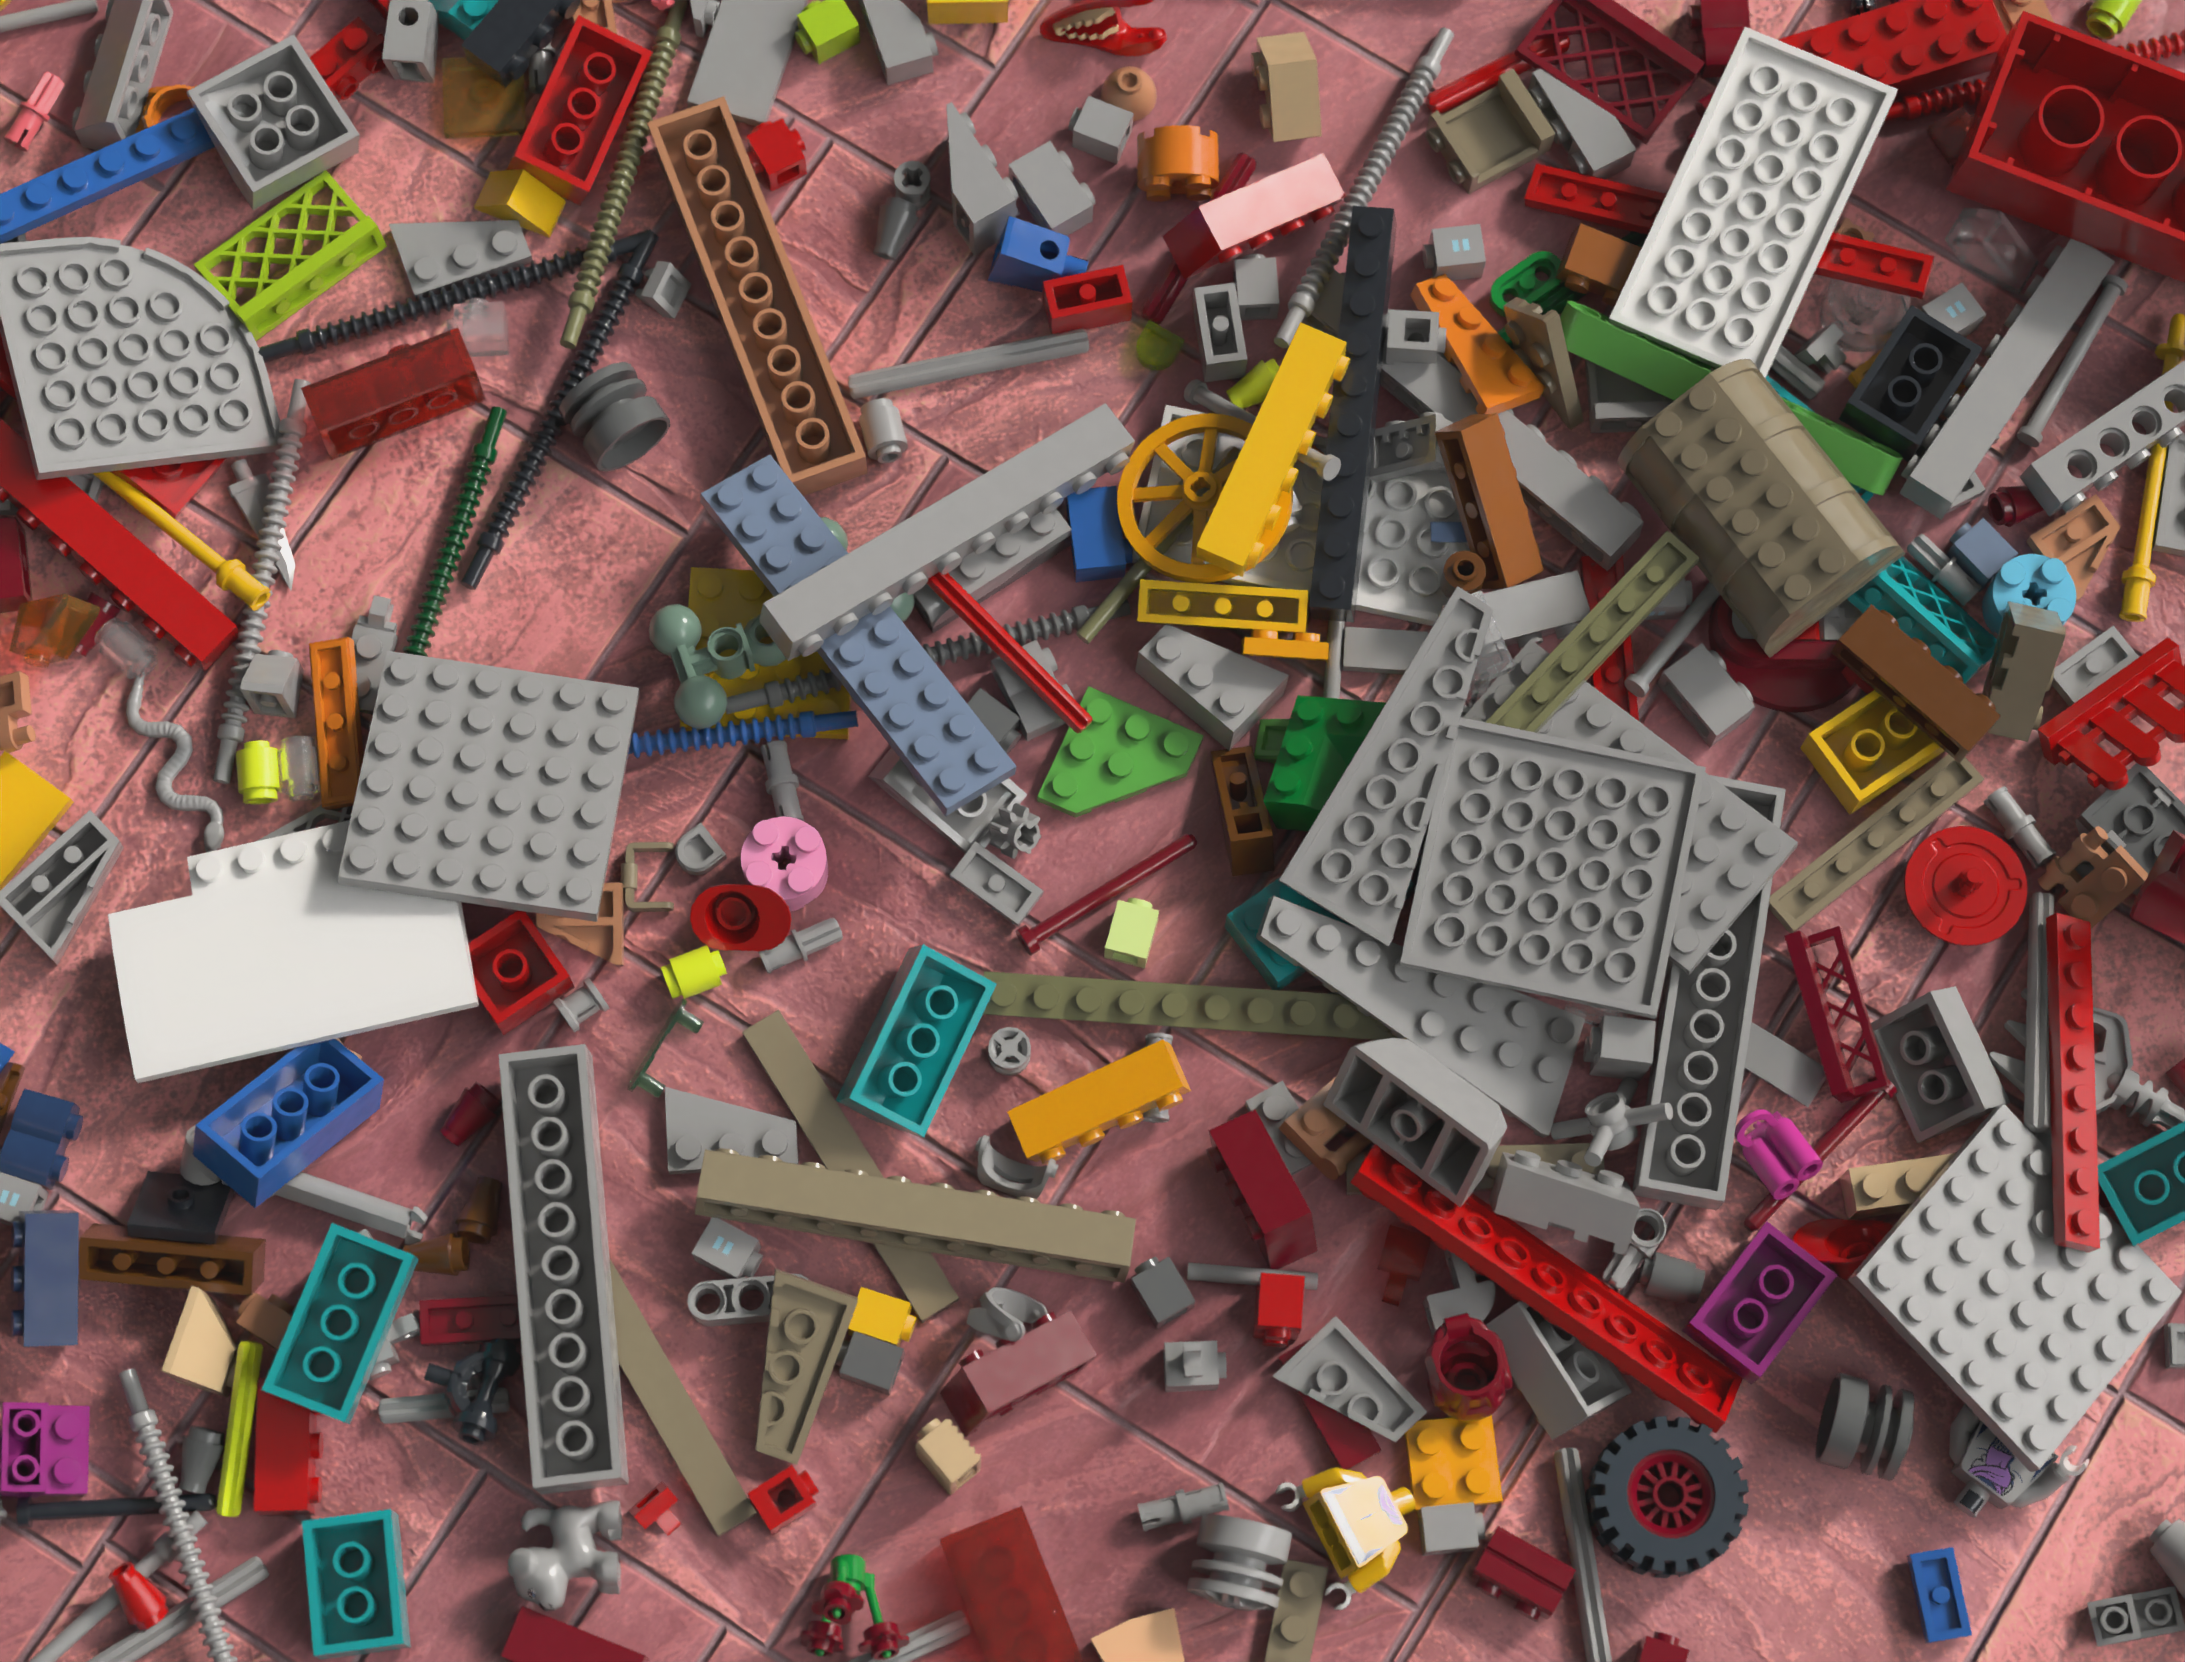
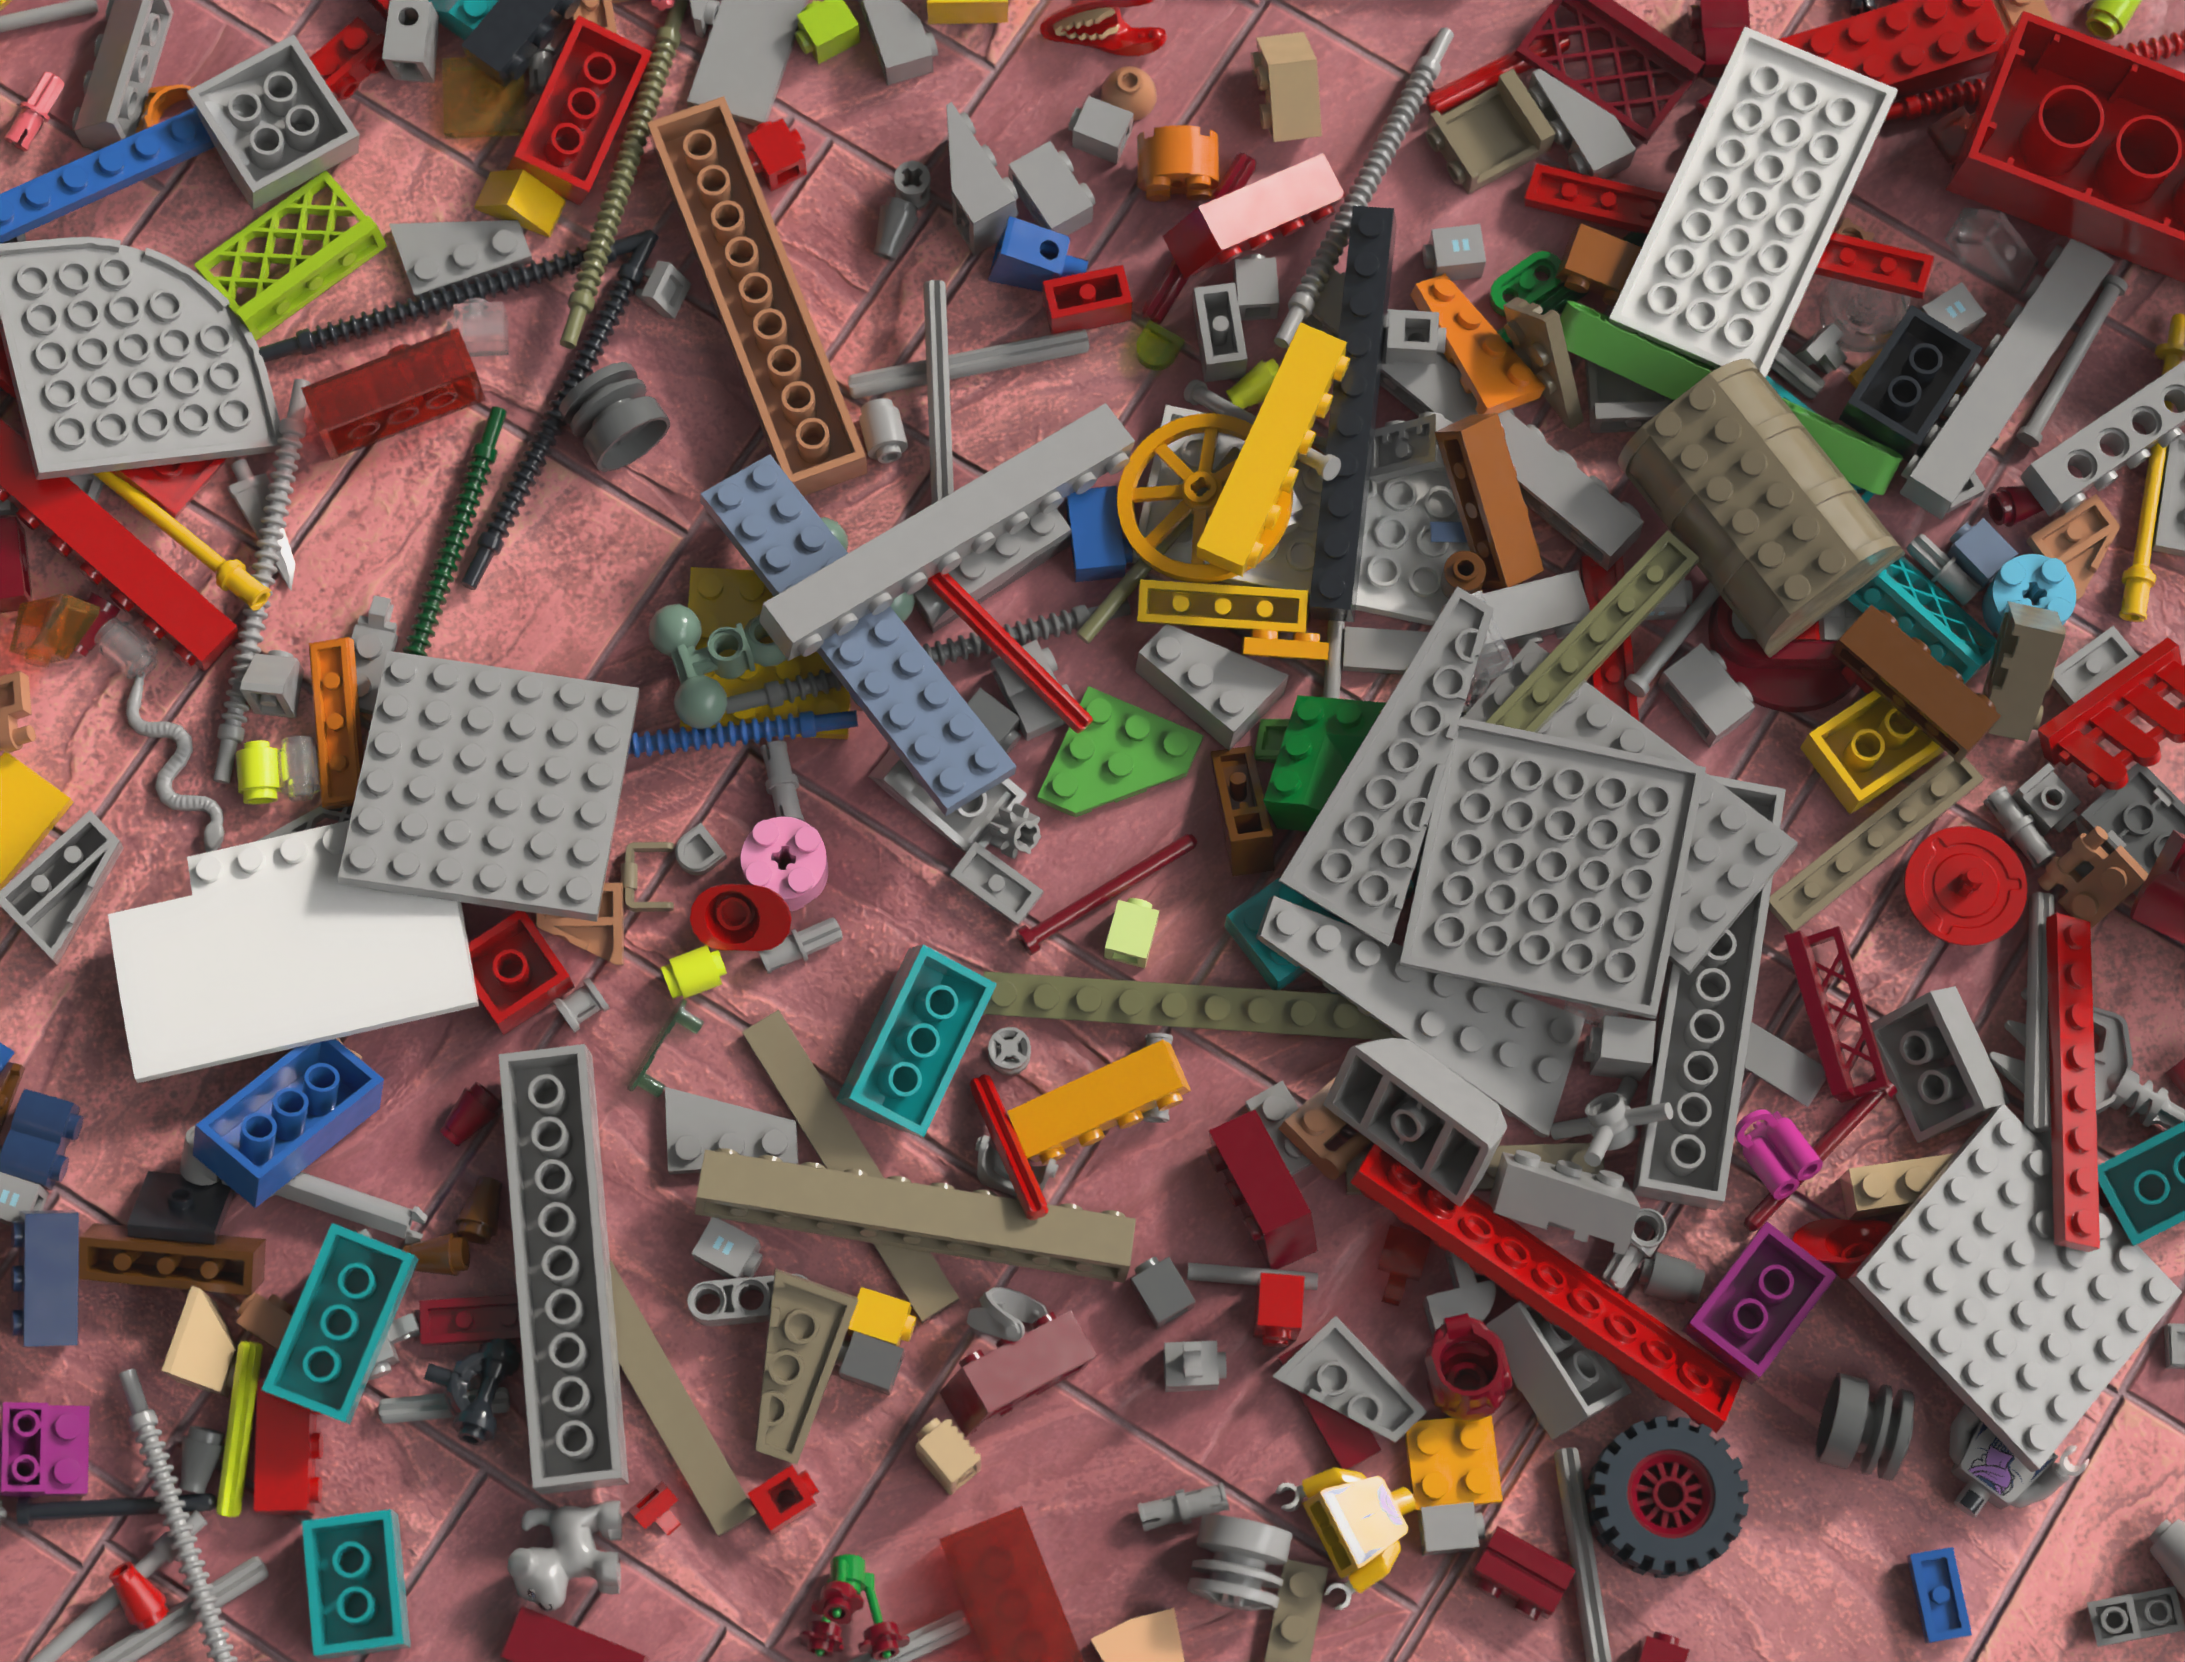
(938, 389): none -> light grey axle
(1009, 1147): none -> red axle
(2032, 800): none -> light grey brick

